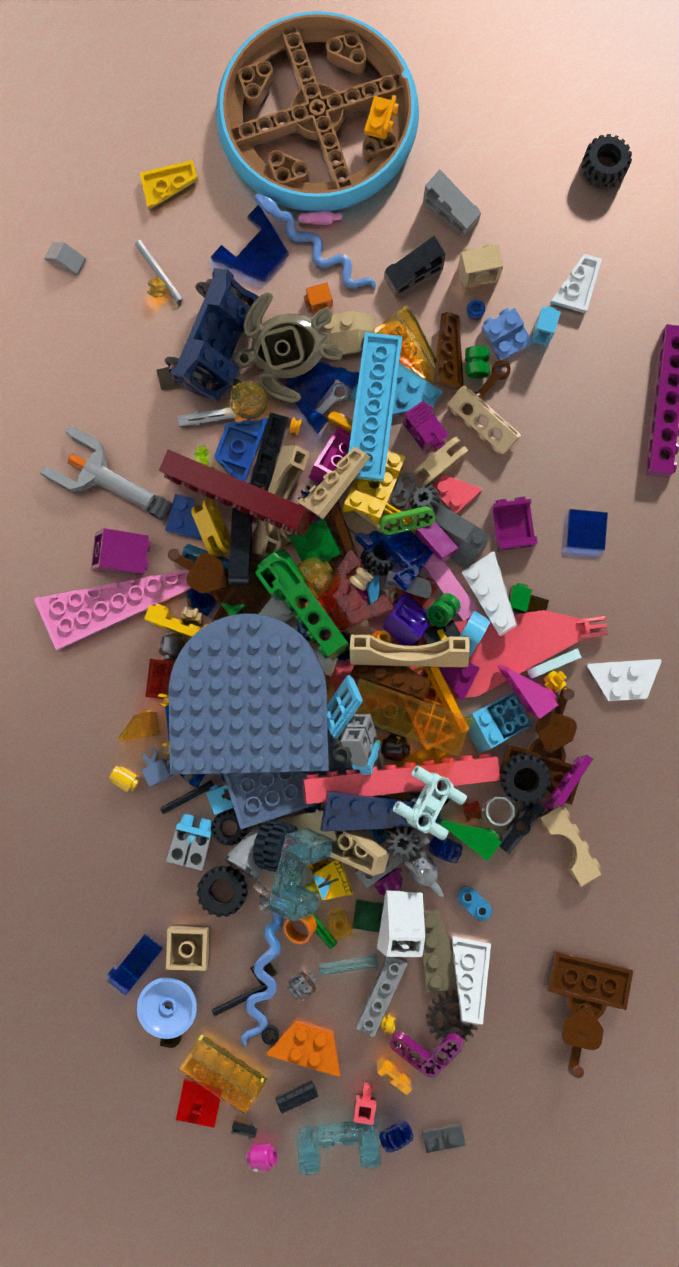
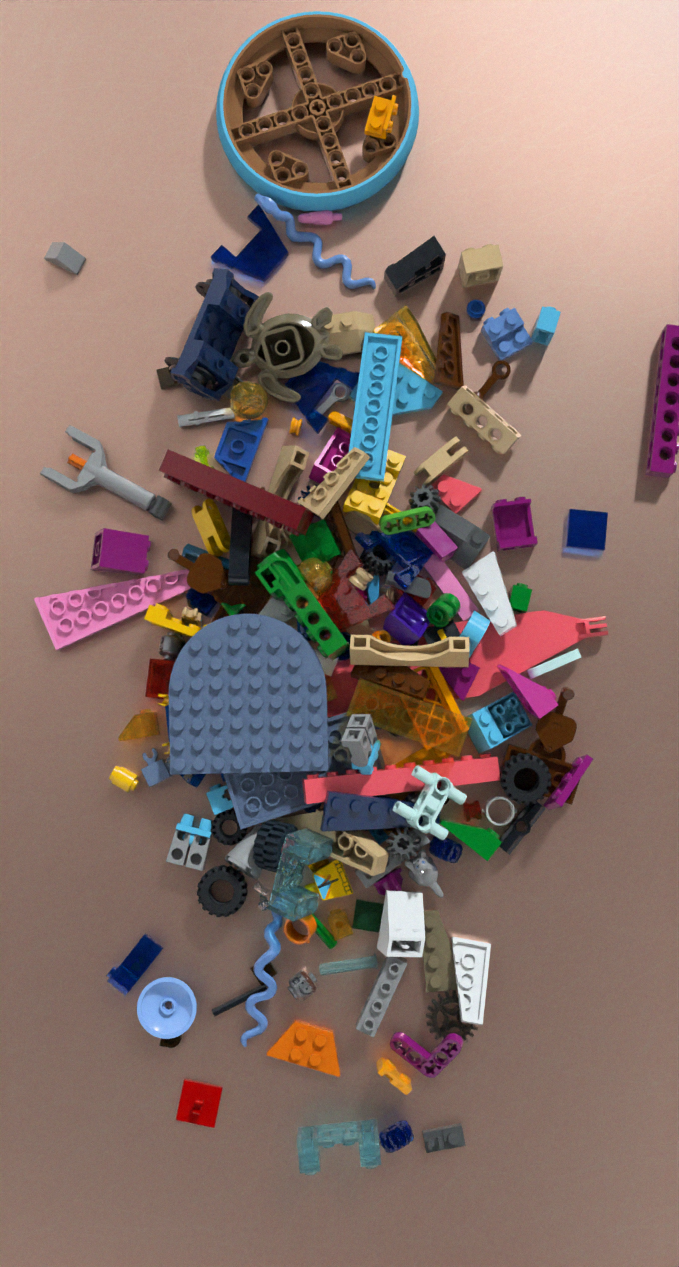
(156, 288): clear yellow wheel -> none
(158, 271): light grey bar -> none
(167, 181): yellow wing -> none
(181, 519): blue wing -> none
(186, 797): black bar -> none
(187, 948): tan brick -> none
(223, 1074): clear yellow slope -> none
(244, 1129): black pin -> none
(262, 1157): dark pink head -> none
(269, 450): black slope -> none
(276, 1034): black bush -> none
(296, 1096): black axle -> none
(318, 297): orange brick -> none
(347, 713): medium azure piece -> none
(365, 1106): coral brick -> none
(388, 1024): yellow plate -> none
(395, 748): black head -> none
(399, 488): flat silver beam -> none
(425, 427): magenta piece -> none
(450, 203): light grey wedge -> none
(474, 904): dark azure plate -> none
(477, 362): green wheel -> none
(537, 604): dark brown tile -> none
(555, 680): yellow gear -> none
(579, 285): white wing -> none
(582, 865): tan arch -> none
(590, 985): reddish brown plate -> none
(608, 147): black tyre -> none
(625, 679): white wing -> none

